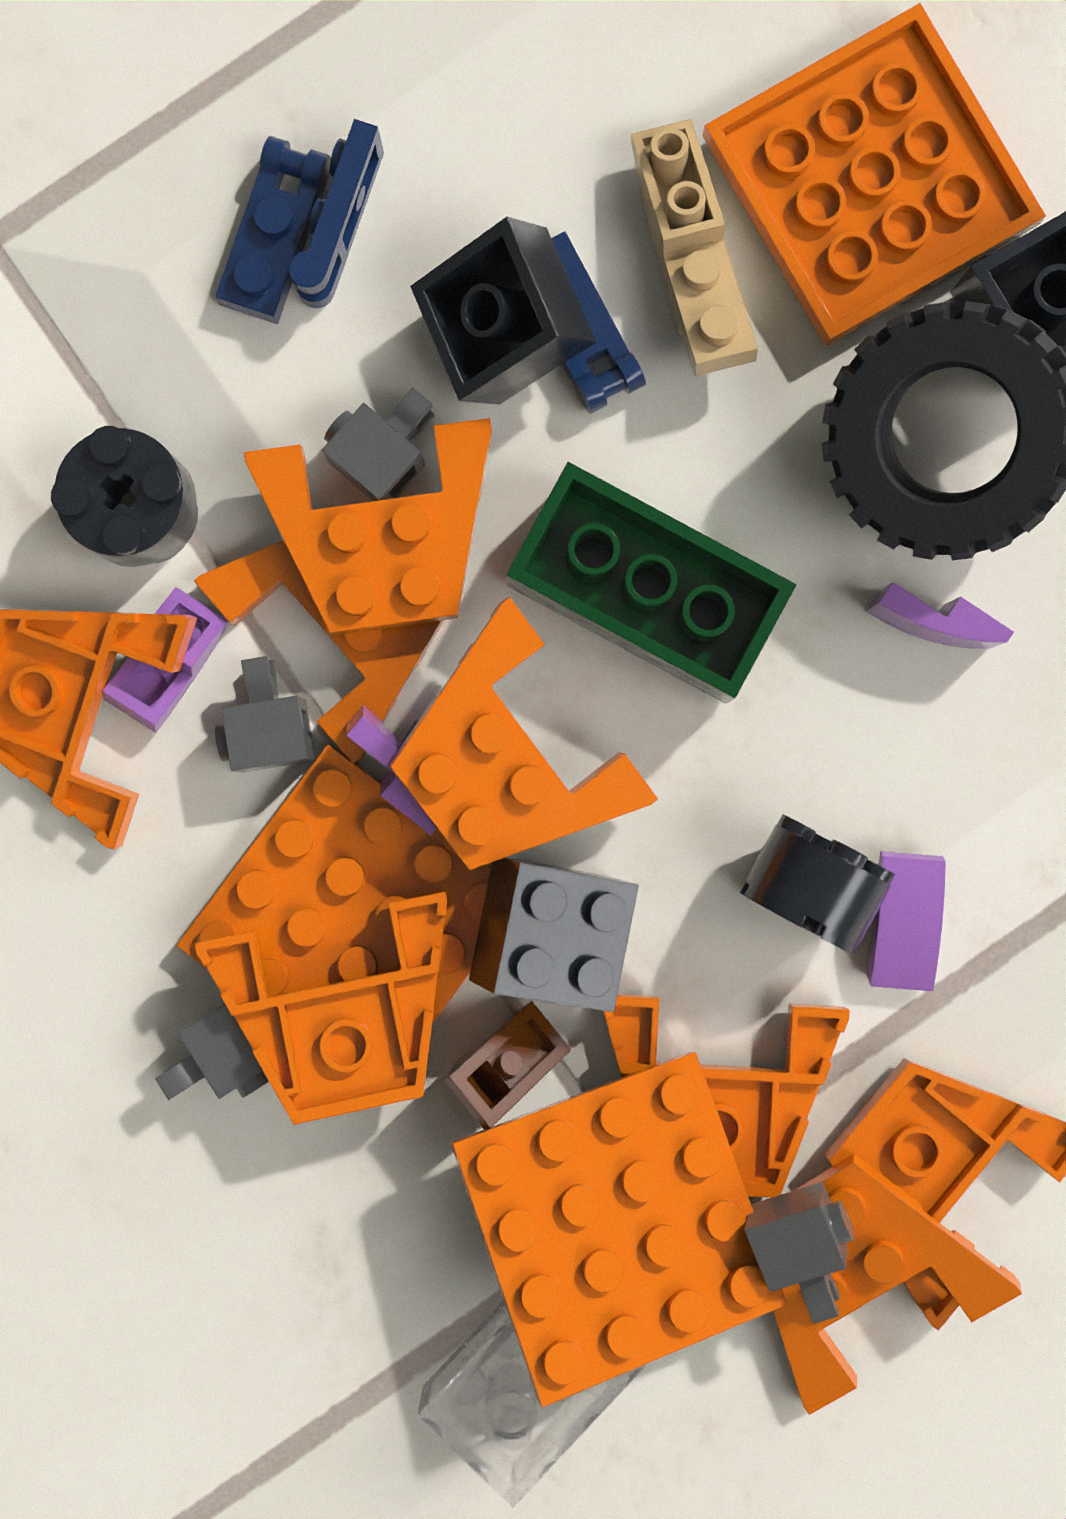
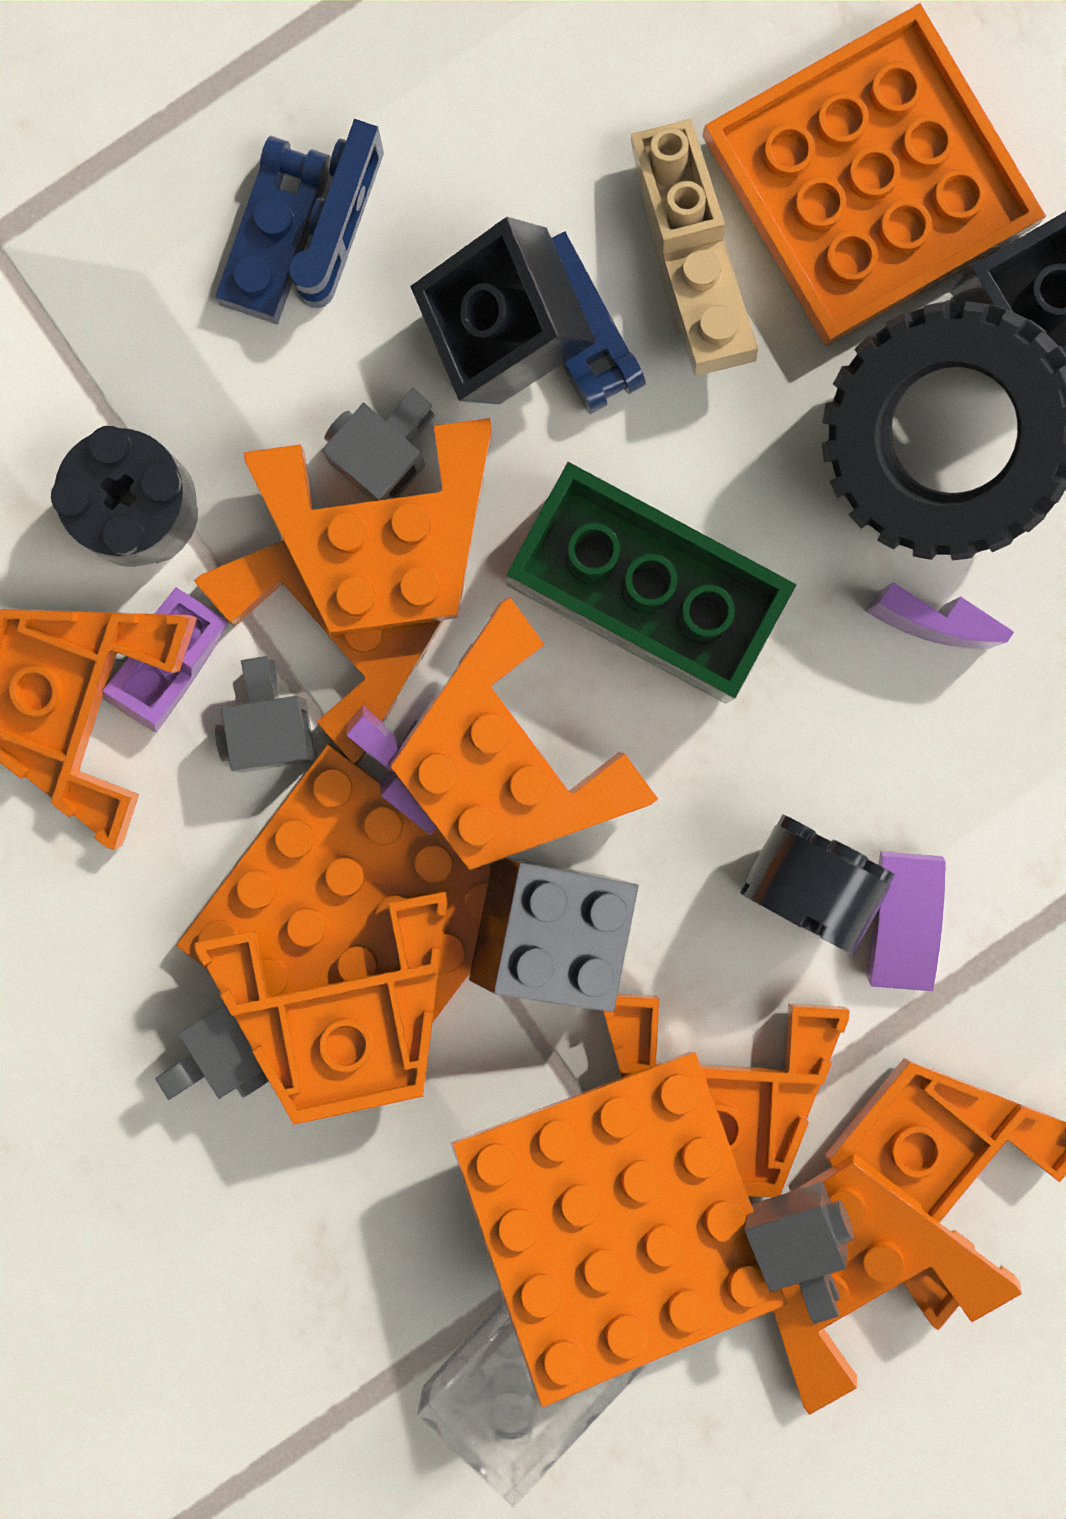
(506, 1065): reddish brown slope -> none

